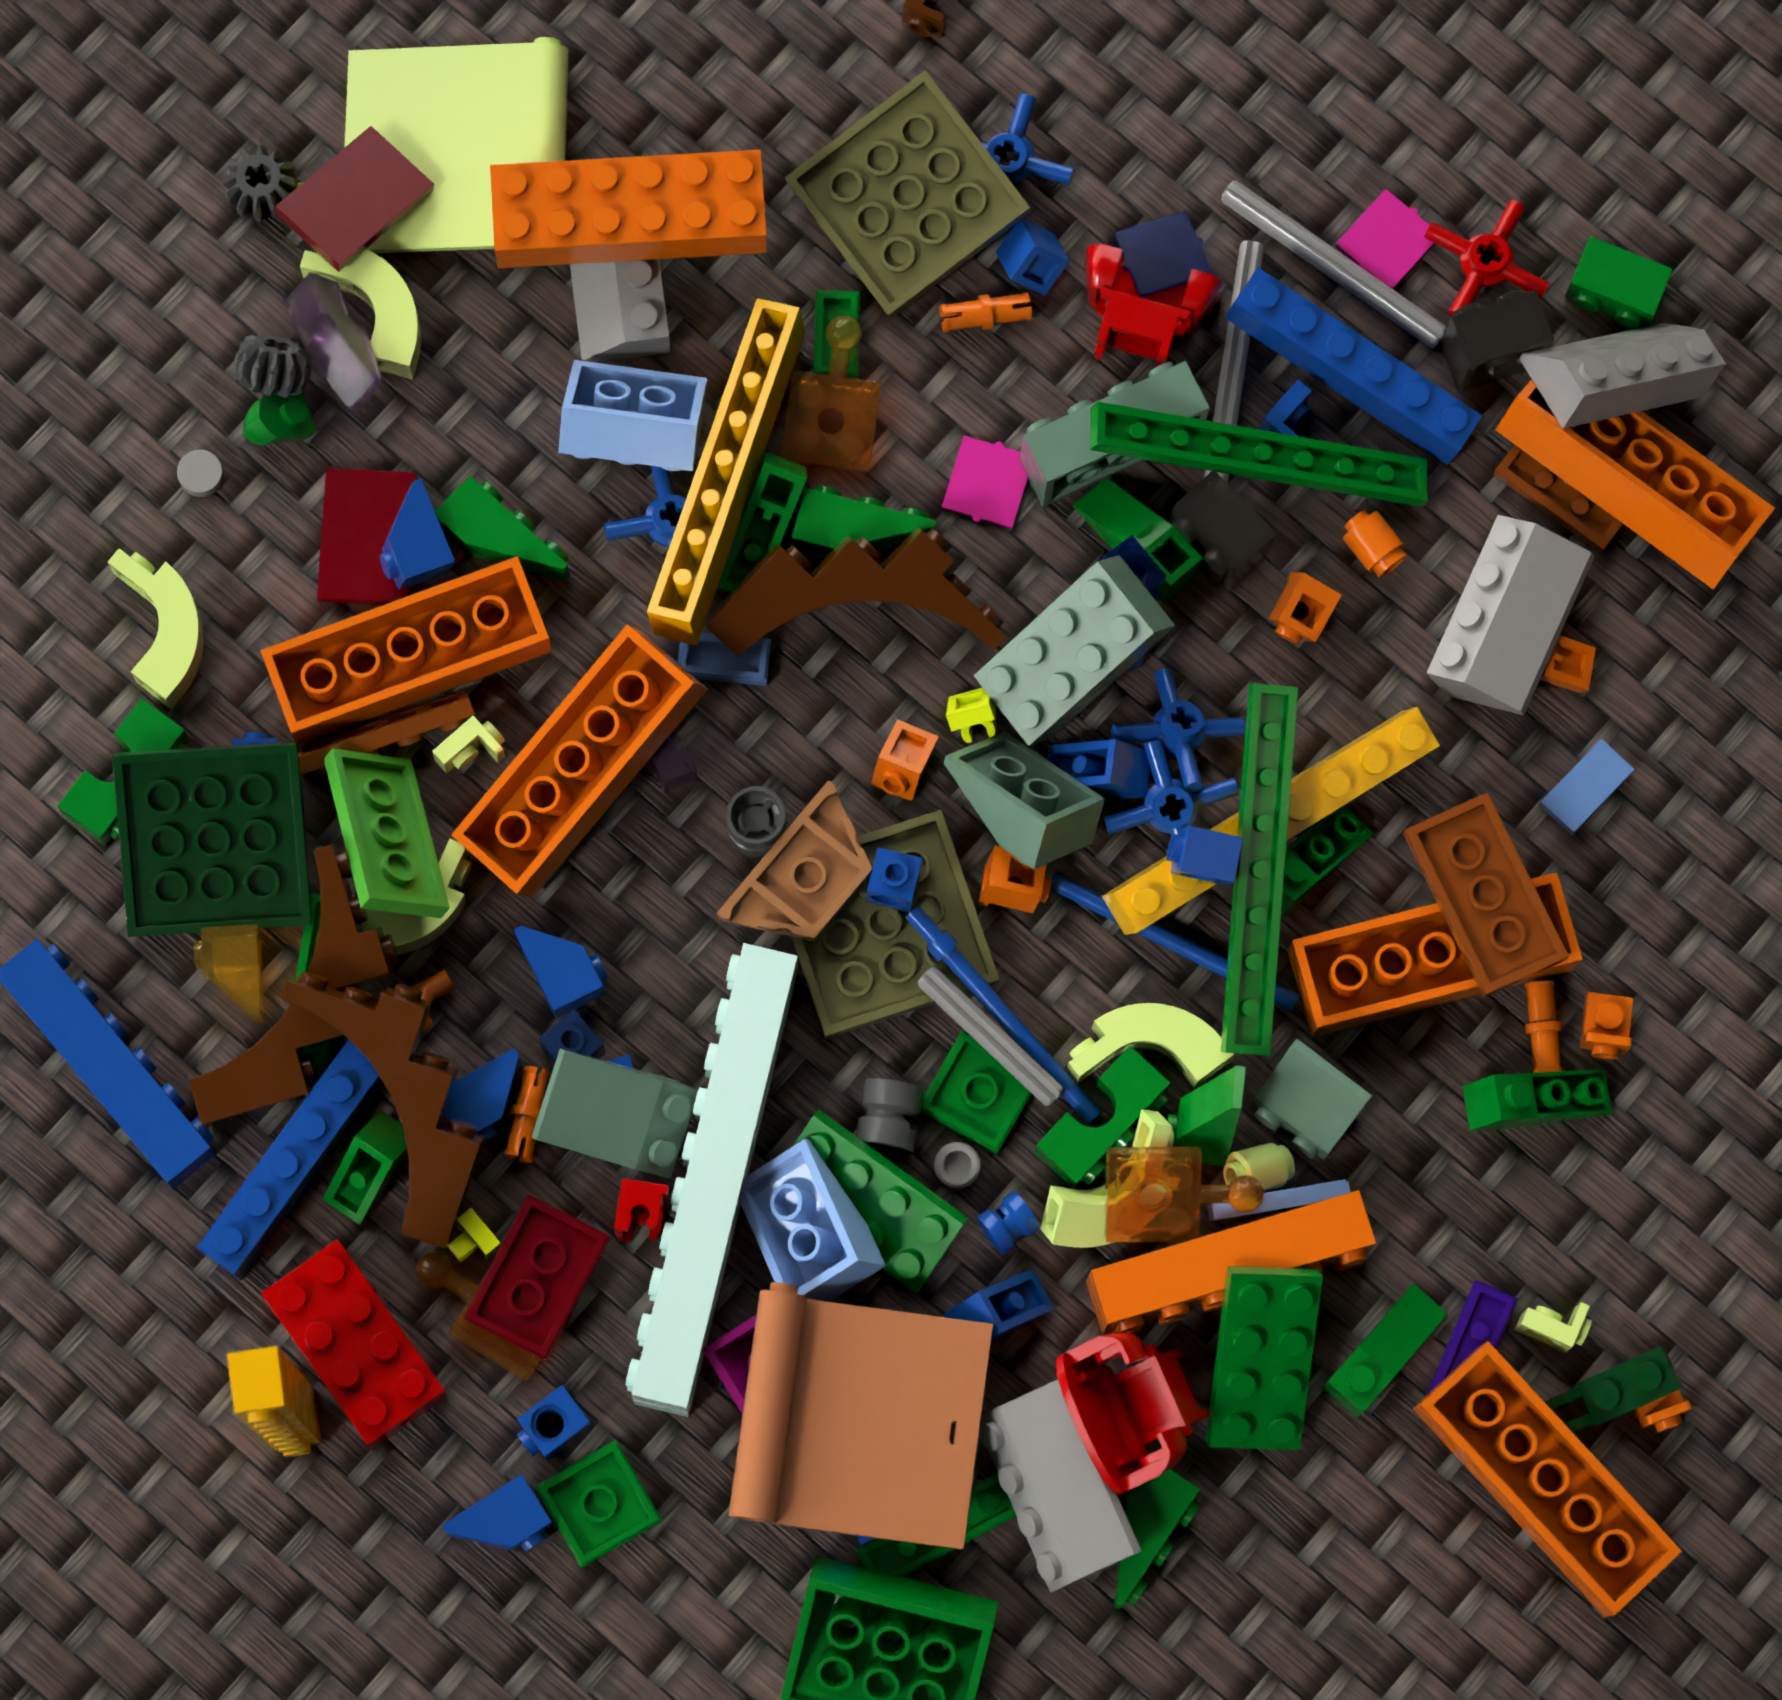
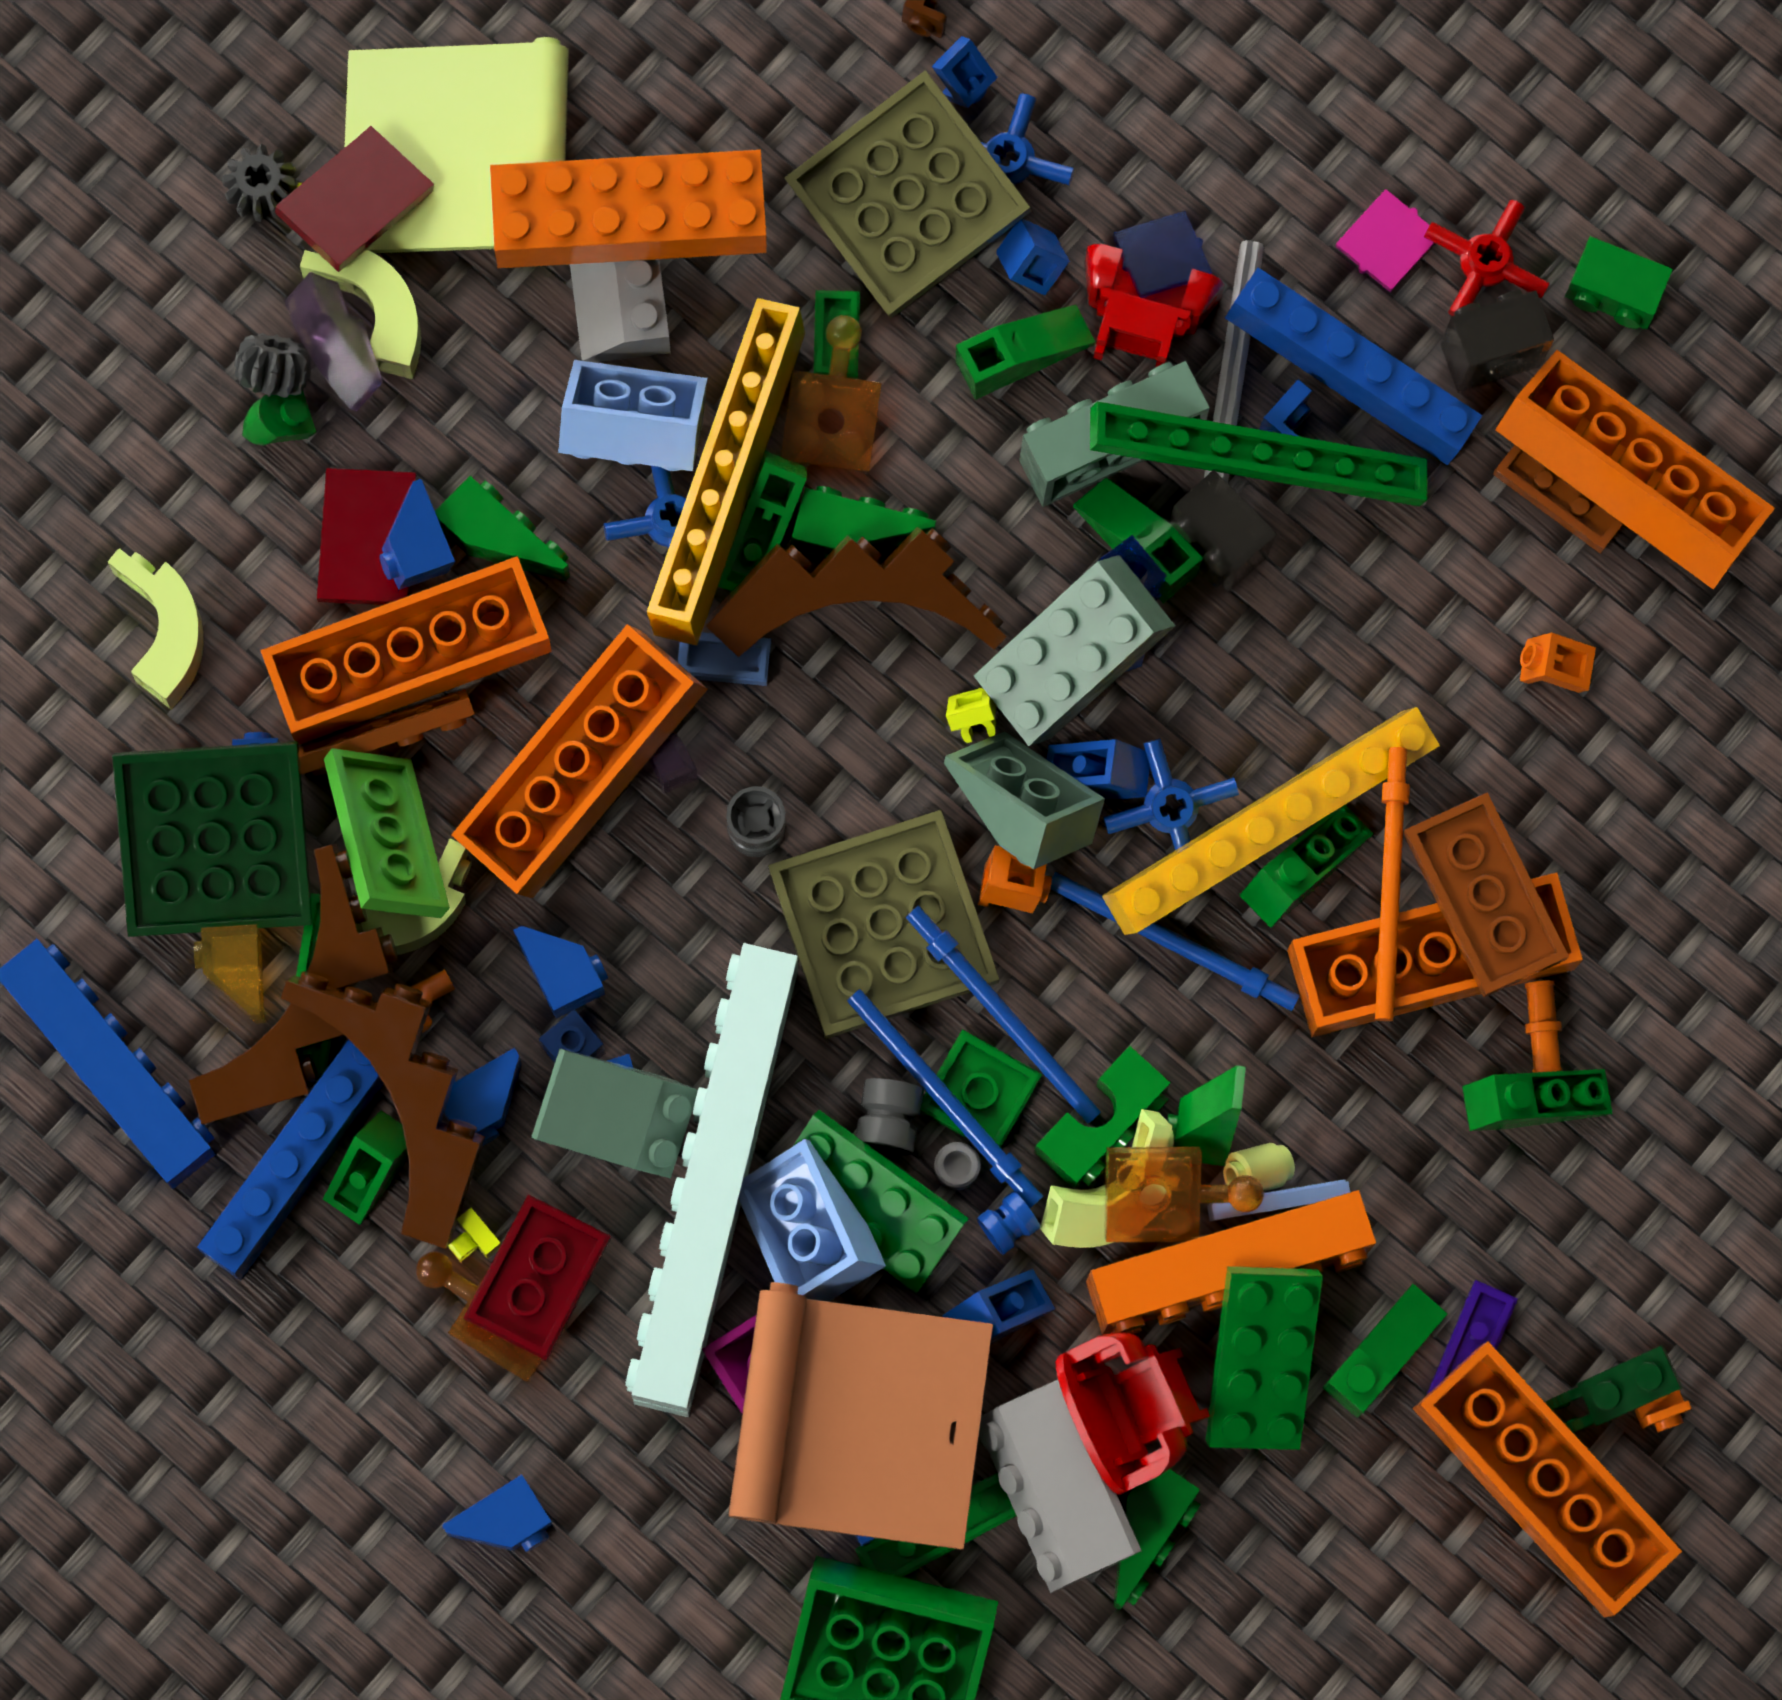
(92, 801): green arch -> none
(200, 473): light grey tile -> none
(274, 1400): yellow brick -> none
(354, 1344): red brick -> none
(461, 745): yellowish green bracket -> none
(526, 1114): orange pin -> none
(558, 1403): blue brick -> none
(598, 1504): green tile -> none
(640, 1202): red hinge -> none
(804, 874): medium nougat wing -> none
(893, 880): blue brick -> none
(903, 760): orange bracket -> none
(964, 73): none -> blue bracket
(985, 312): orange pin -> none
(986, 483): dark pink piece -> none
(990, 1036): light grey axle -> none
(1004, 1166): none -> blue bar
(1021, 349): none -> green slope
(1155, 1027): yellowish green arch -> none
(1180, 729): blue bar -> none
(1204, 854): blue brick -> none
(1259, 869): green plate -> none
(1309, 1101): sand green slope -> none
(1317, 604): orange brick -> none
(1333, 264): light grey axle -> none
(1374, 543): orange brick -> none
(1395, 795): none -> orange bar
(1509, 615): light grey slope -> none
(1546, 1327): yellowish green bracket -> none
(1586, 787): medium blue tile -> none
(1606, 1025): orange bracket -> none
(1624, 372): light grey slope -> none

